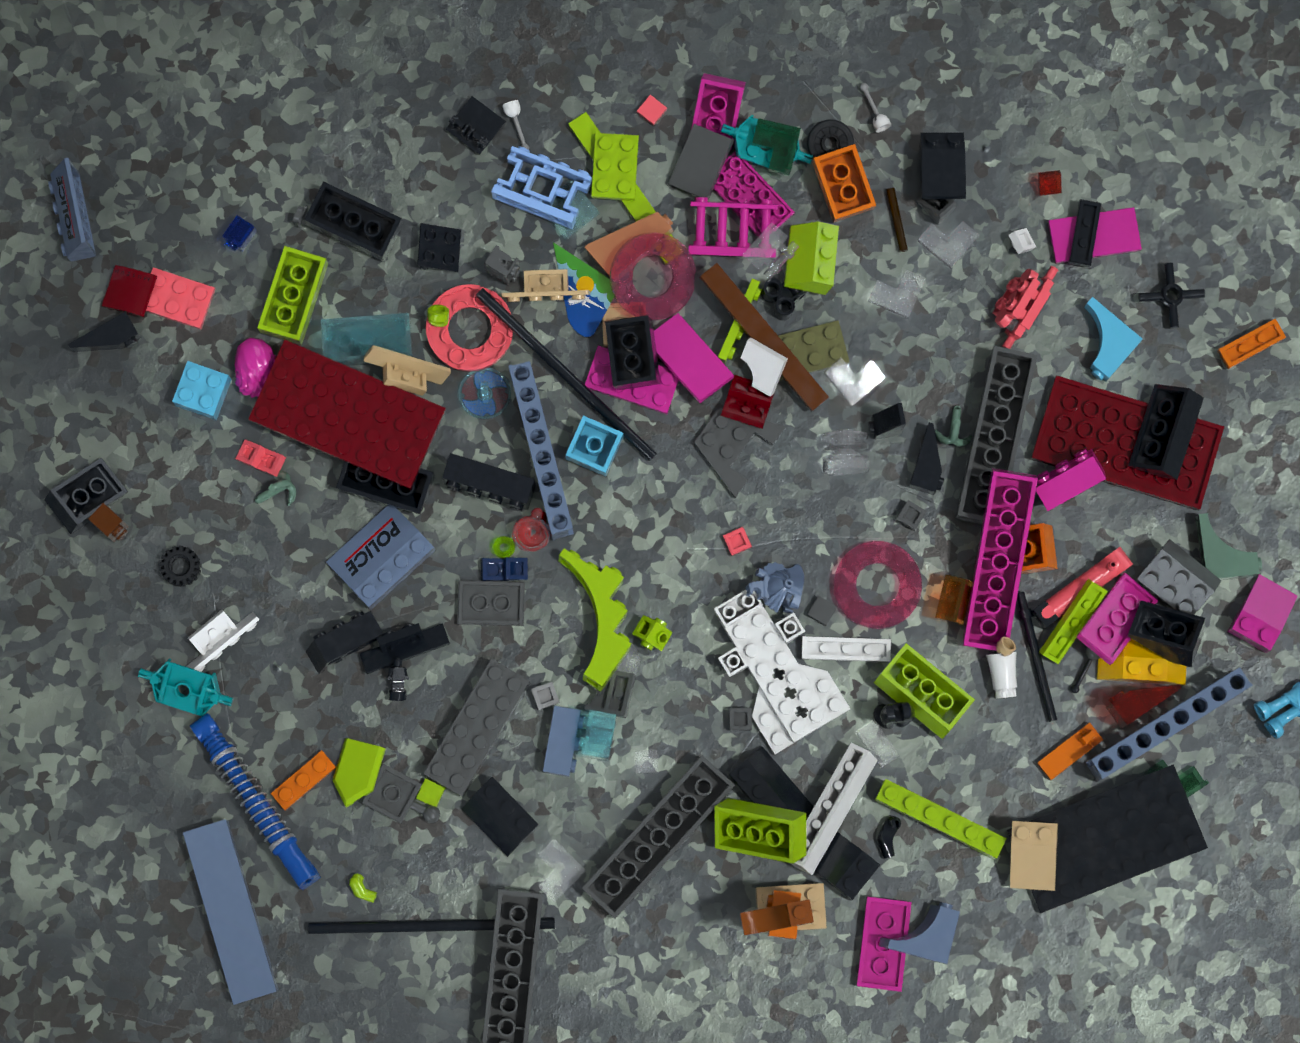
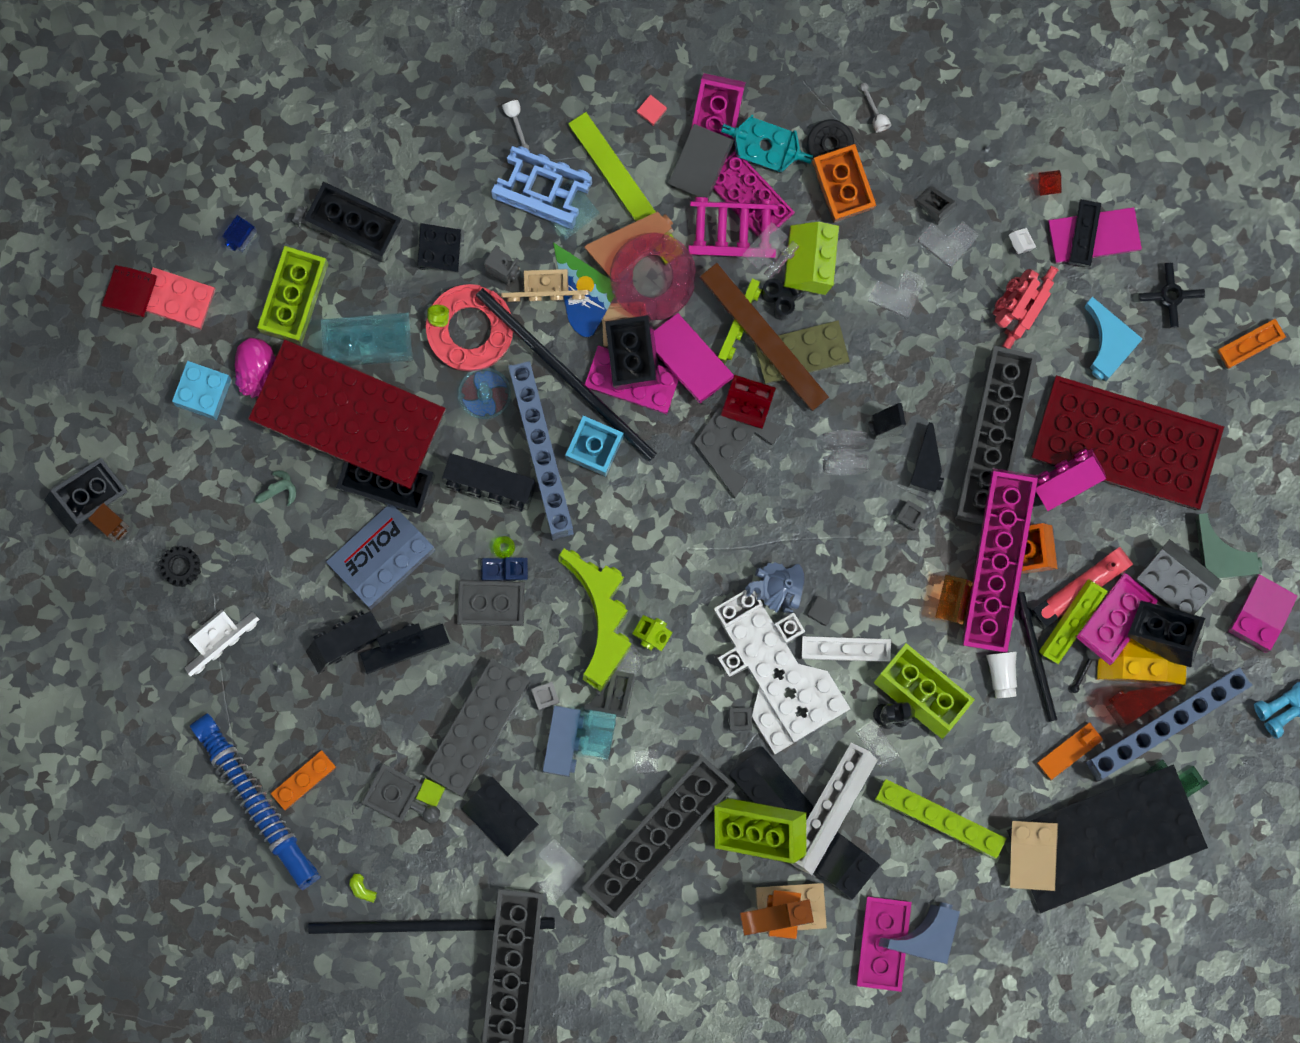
(72, 212): sand blue slope -> none
(111, 335): black slope -> none
(203, 688): teal plate -> none
(230, 911): sand blue tile -> none
(260, 458): coral slope -> none
(357, 770): lime tile -> none
(397, 675): black piece -> none
(406, 371): tan bracket -> none
(475, 125): black hinge -> none
(532, 531): clear piece -> none
(615, 166): lime plate -> none
(737, 541): coral tile -> none
(765, 366): white tile -> none
(781, 140): clear green panel -> none
(853, 385): clear plate -> none
(877, 616): clear pink plate -> none
(886, 836): black arm -> none
(900, 235): dark brown piece -> none
(942, 165): black slope -> none
(954, 431): sand green piece -> none
(1005, 646): tan hinge -> none
(1166, 431): black slope -> none

